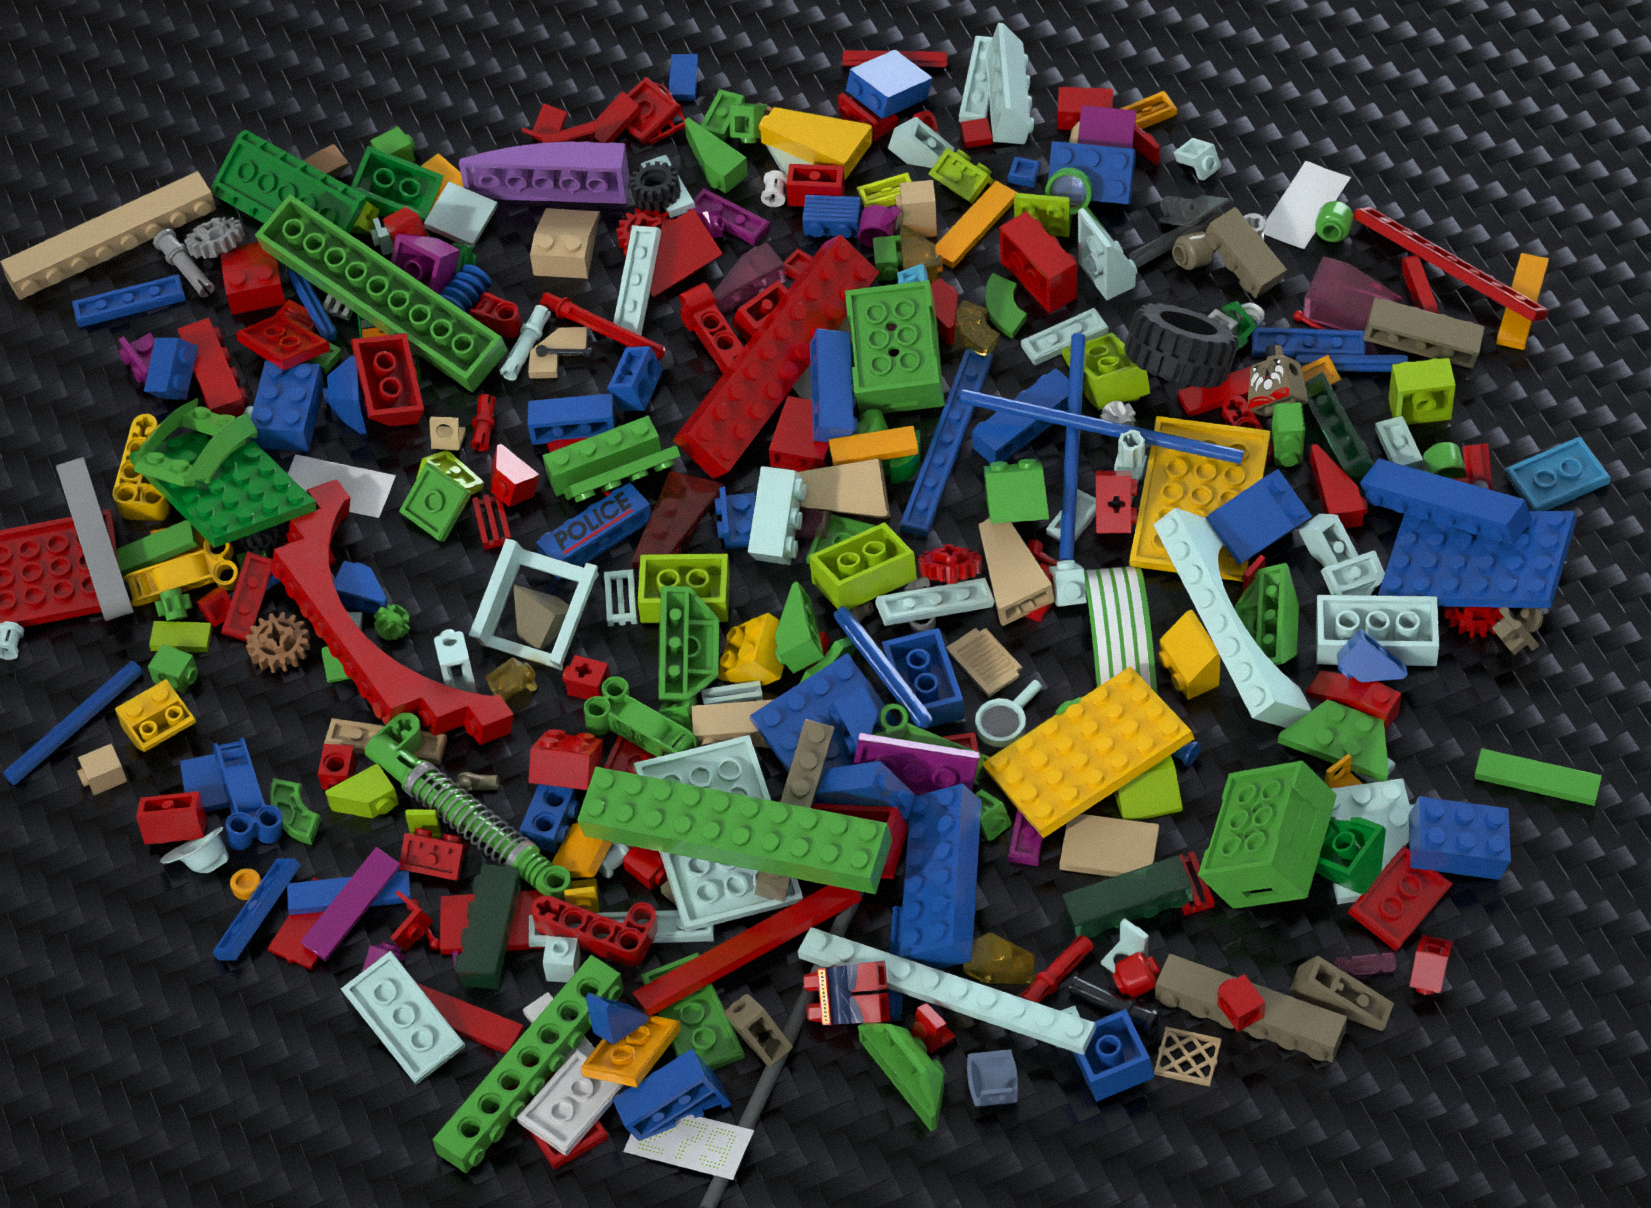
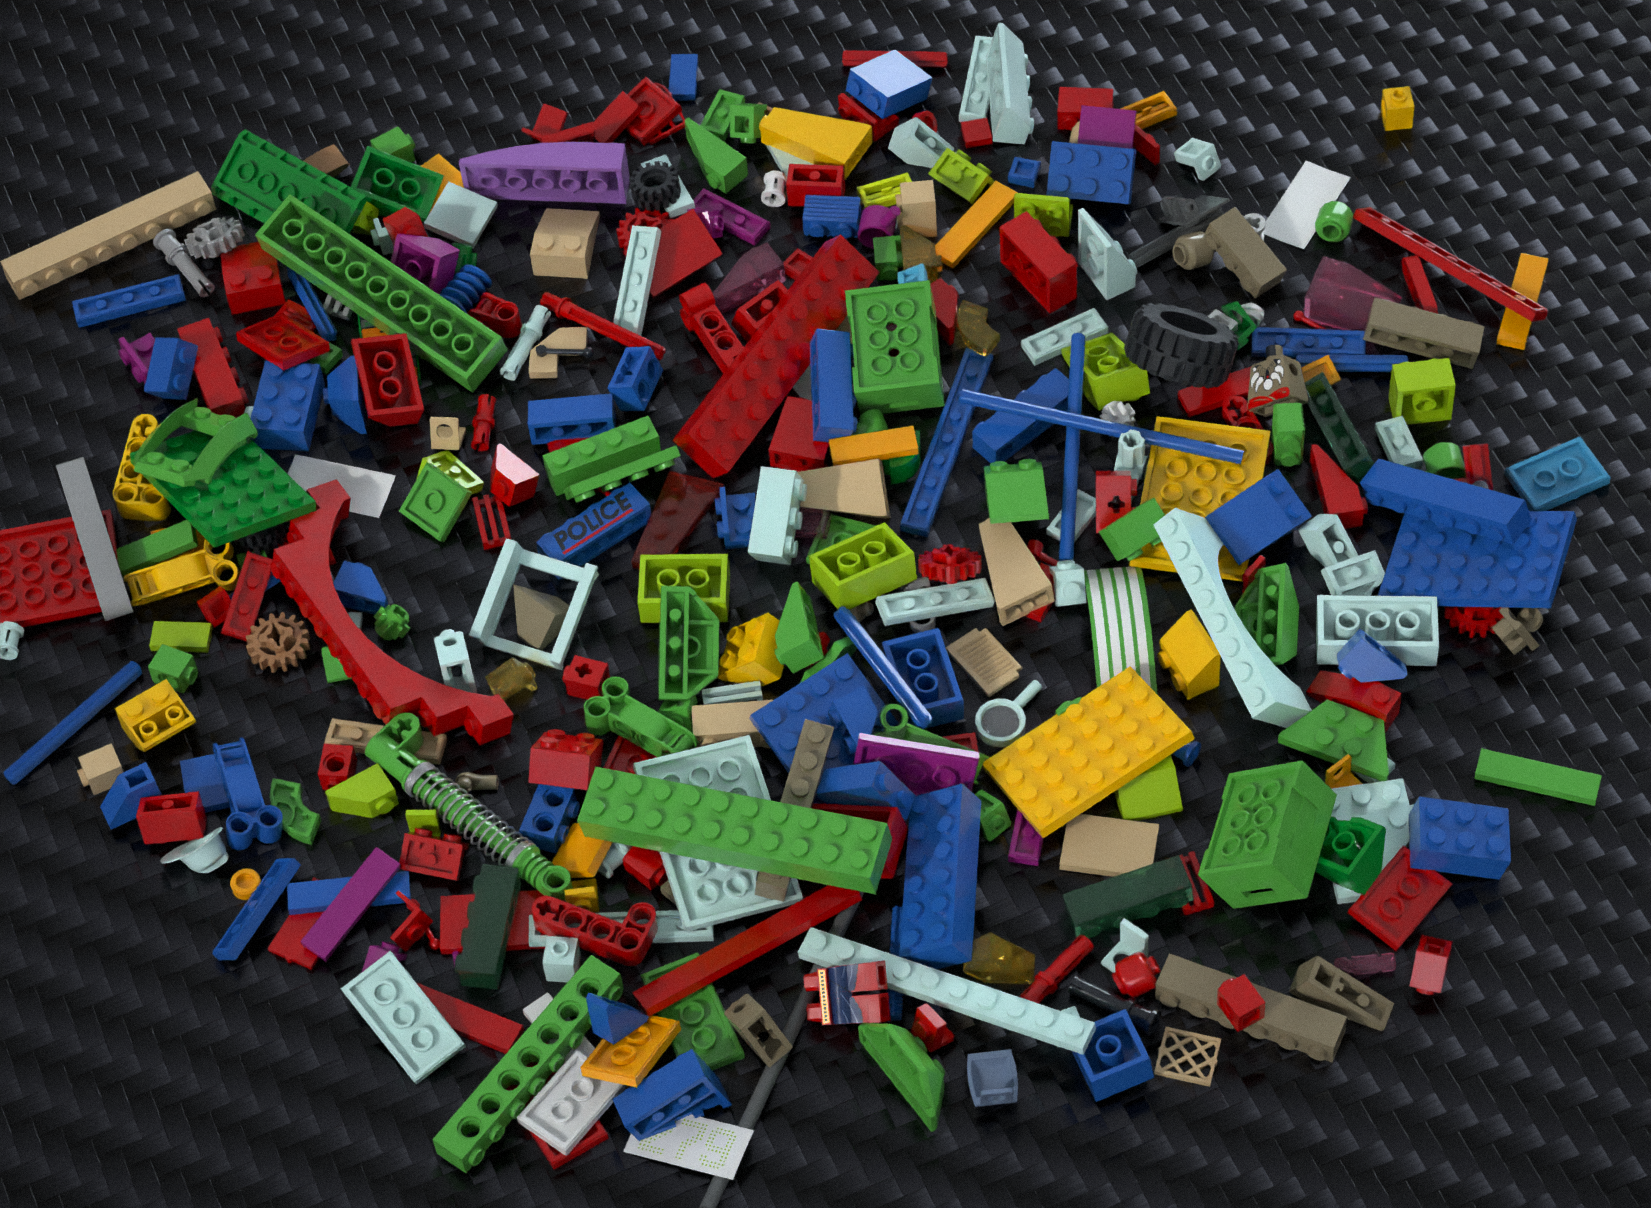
(124, 796): none -> blue slope
(173, 605): bright green gear -> none
(622, 616): light aqua tile -> none
(1001, 305): bright green tile -> none
(1075, 186): piece -> none
(1133, 531): none -> bright green brick
(1397, 108): none -> yellow brick

